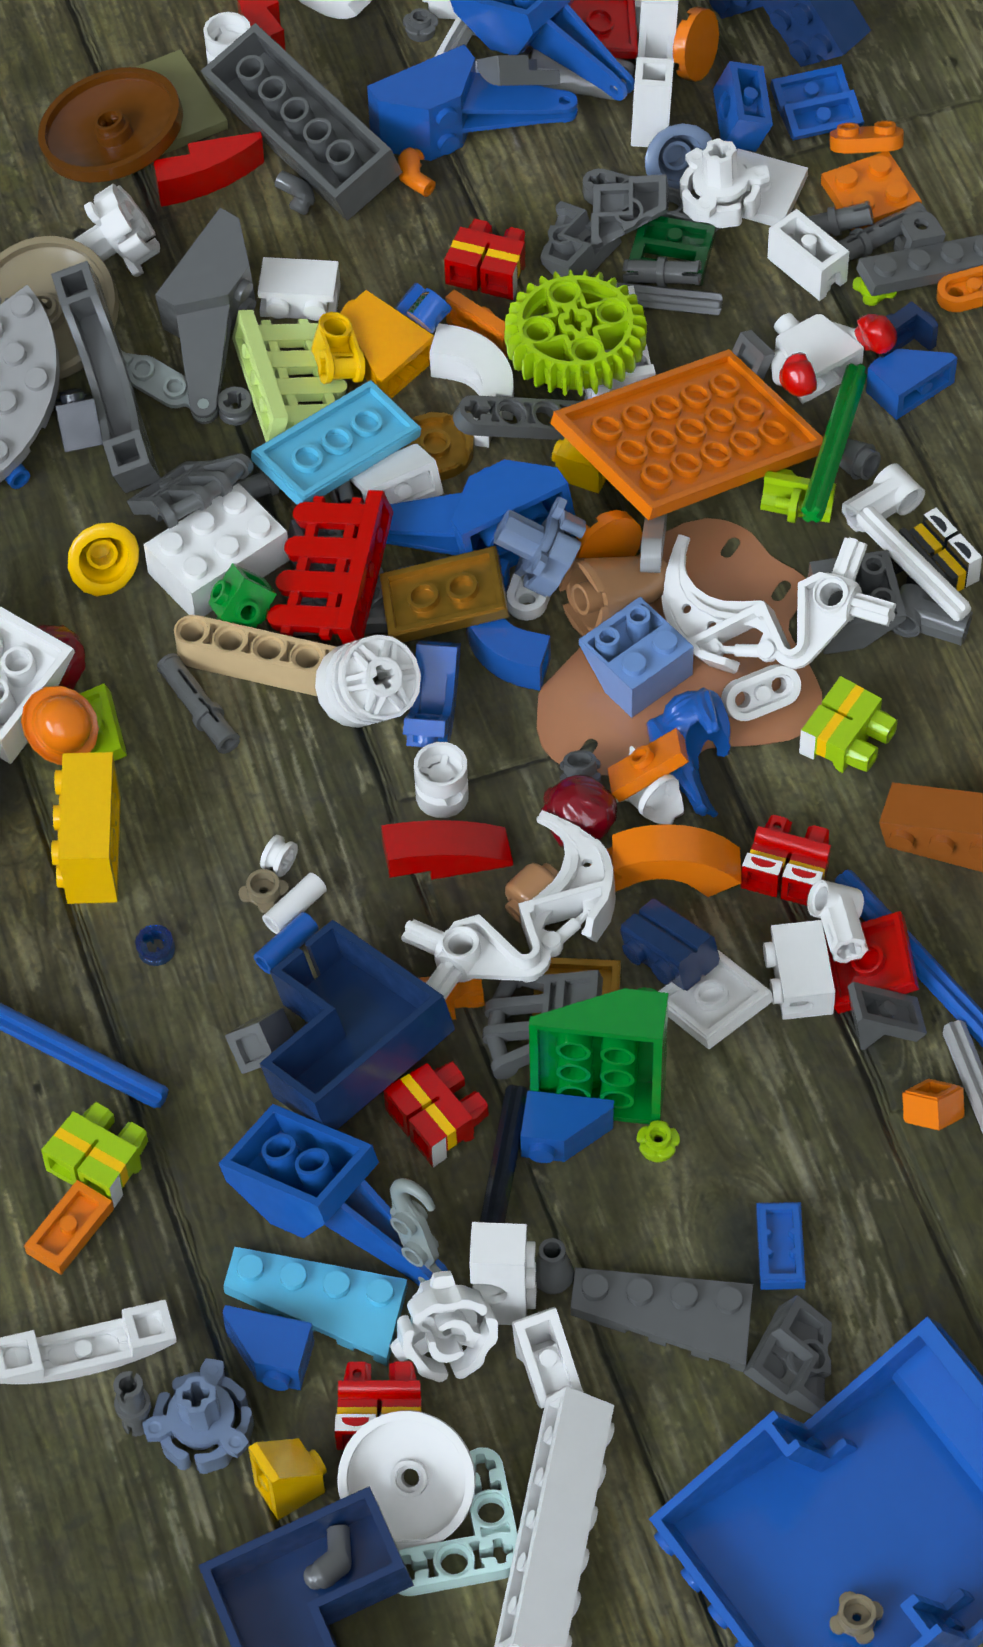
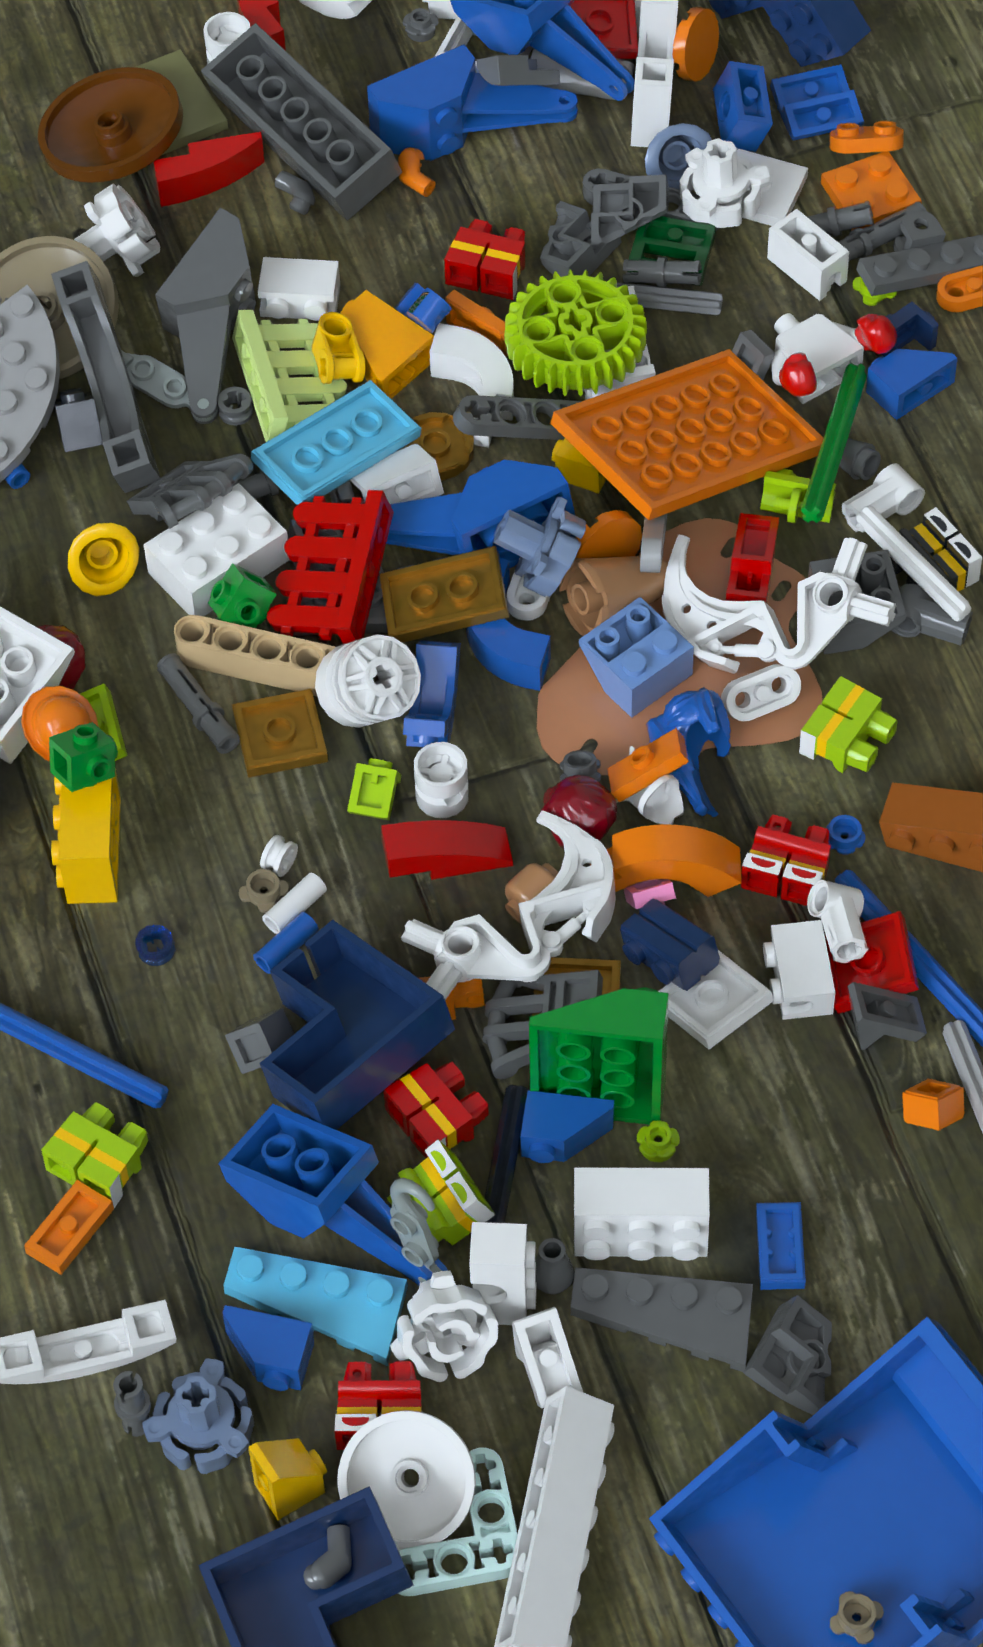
(82, 756): none -> green brick
(279, 733): none -> pearl gold tile
(373, 789): none -> lime bracket
(452, 1191): none -> hips
(641, 1213): none -> white brick
(642, 892): none -> bright pink plate
(752, 558): none -> red slope
(847, 826): none -> blue plate

